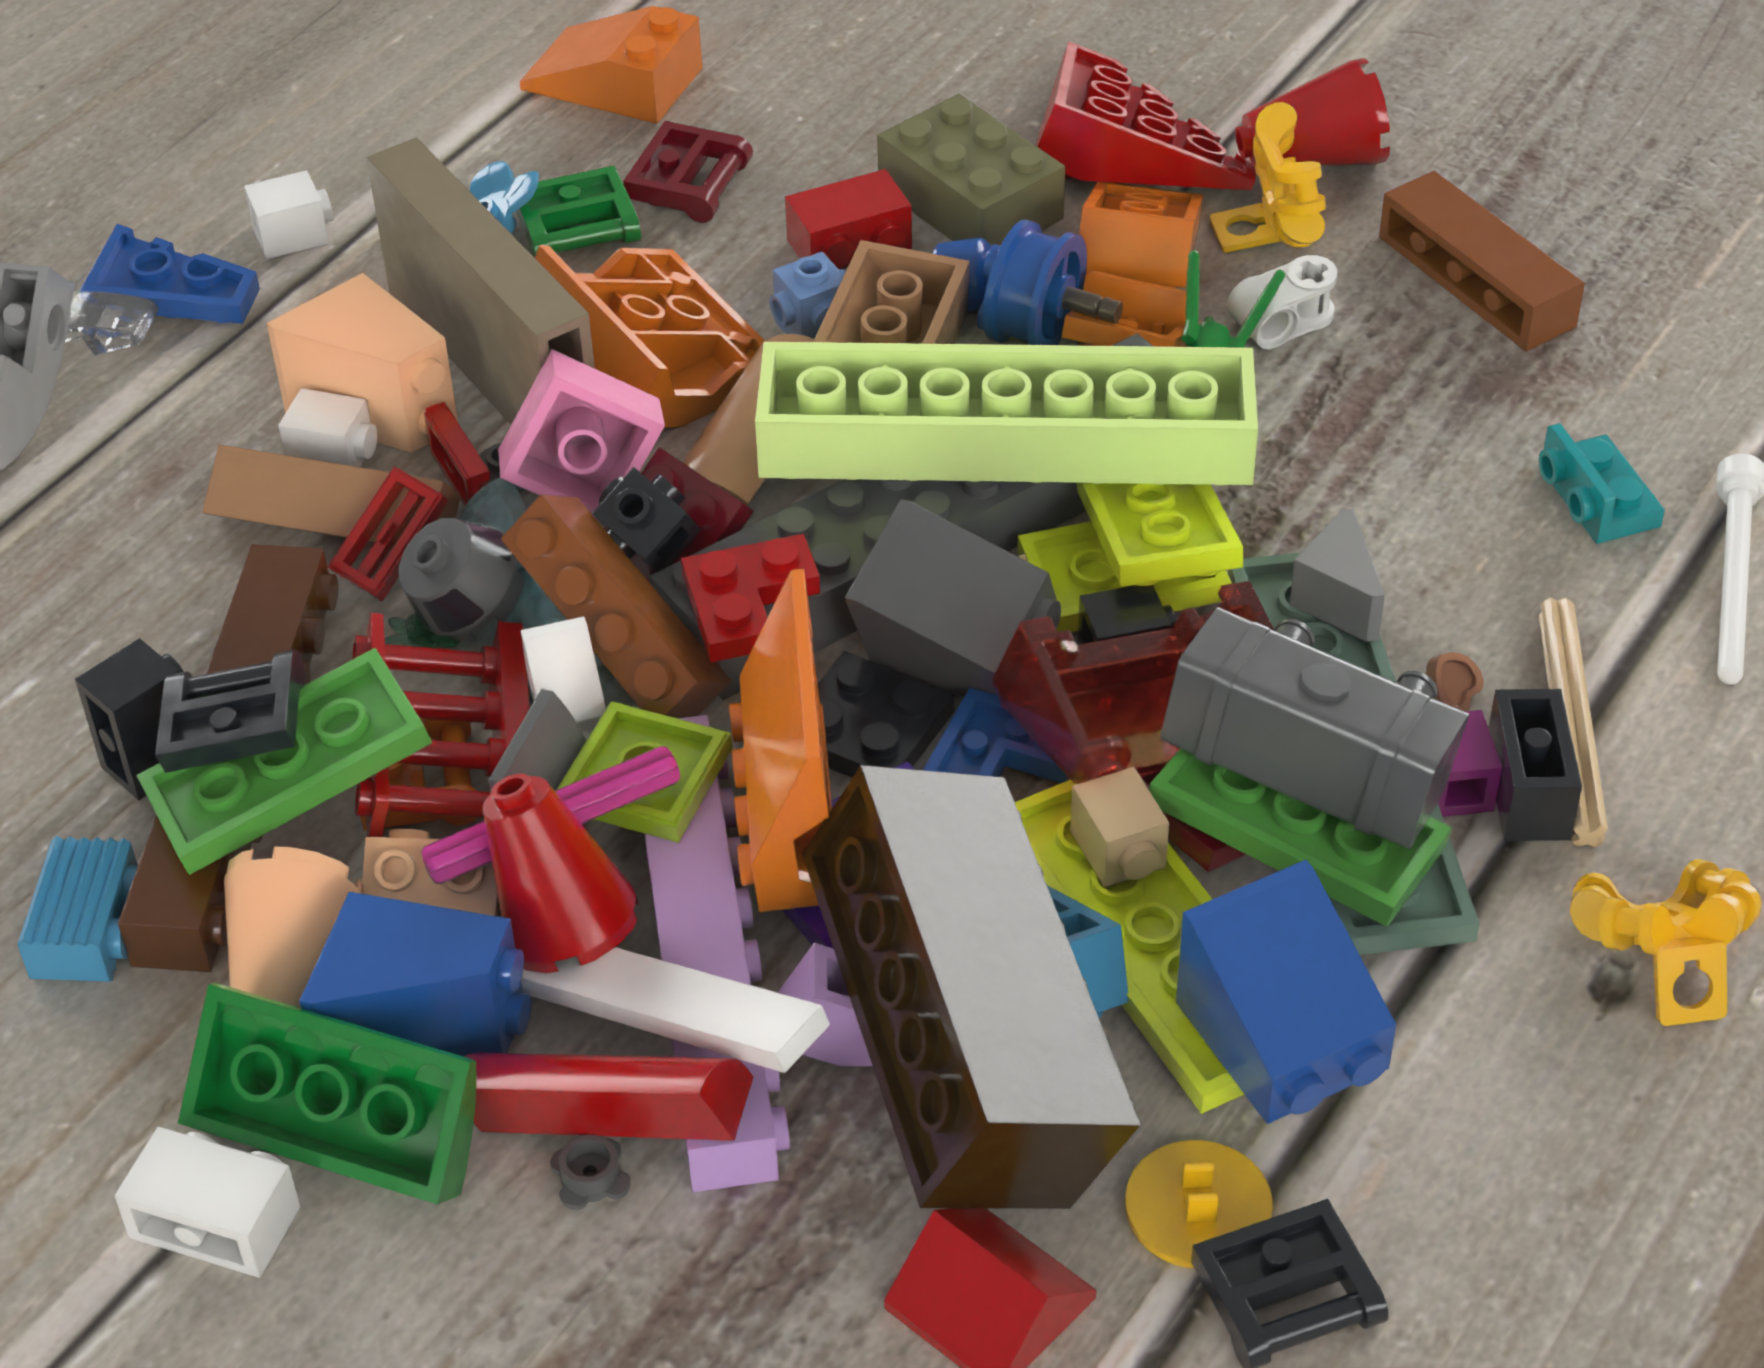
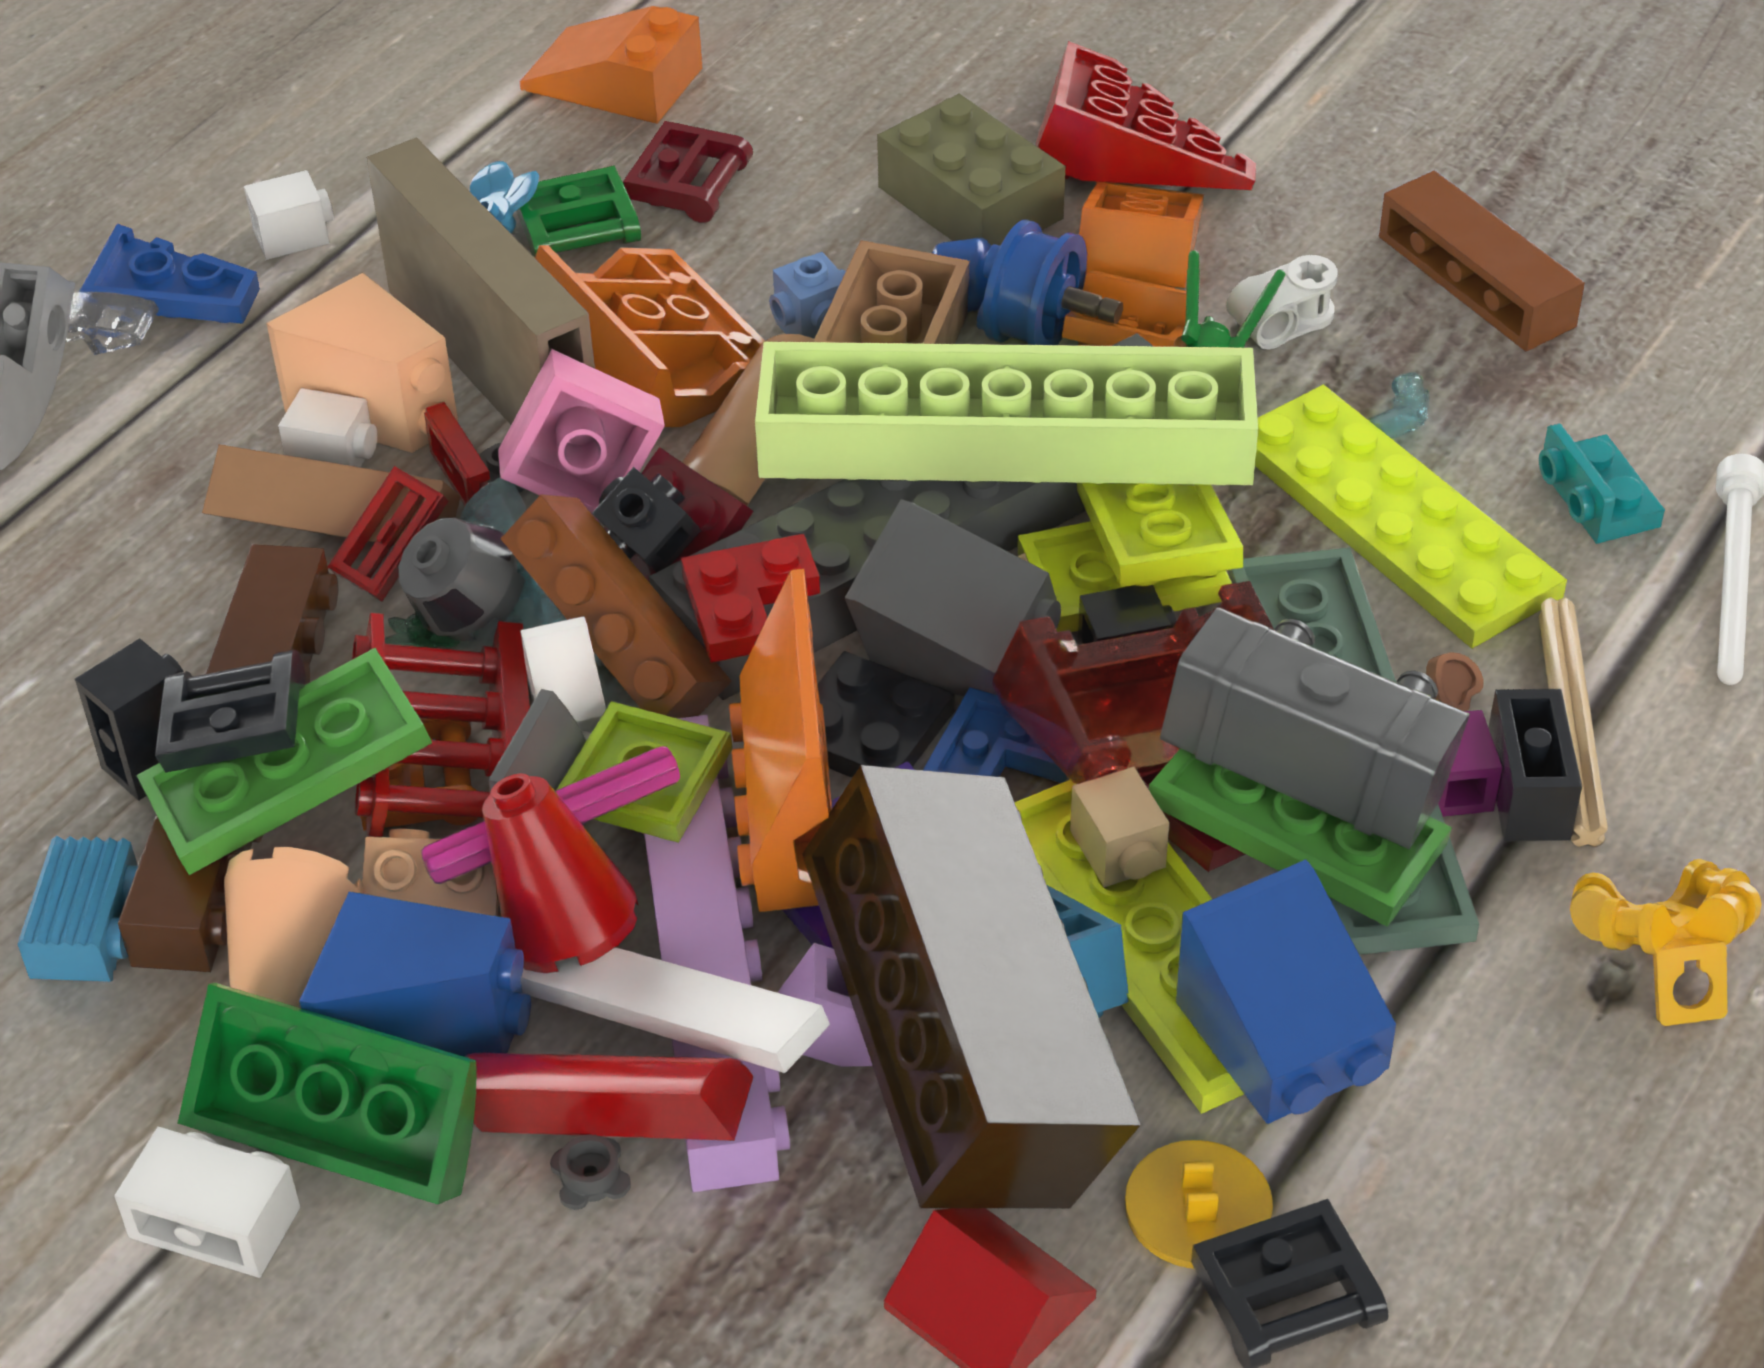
(847, 211): red brick -> none
(1289, 190): yellow piece -> none
(1336, 119): red cone -> none
(1338, 579): light grey slope -> none
(1402, 517): none -> neon yellow plate
(1408, 407): none -> clear light blue arm

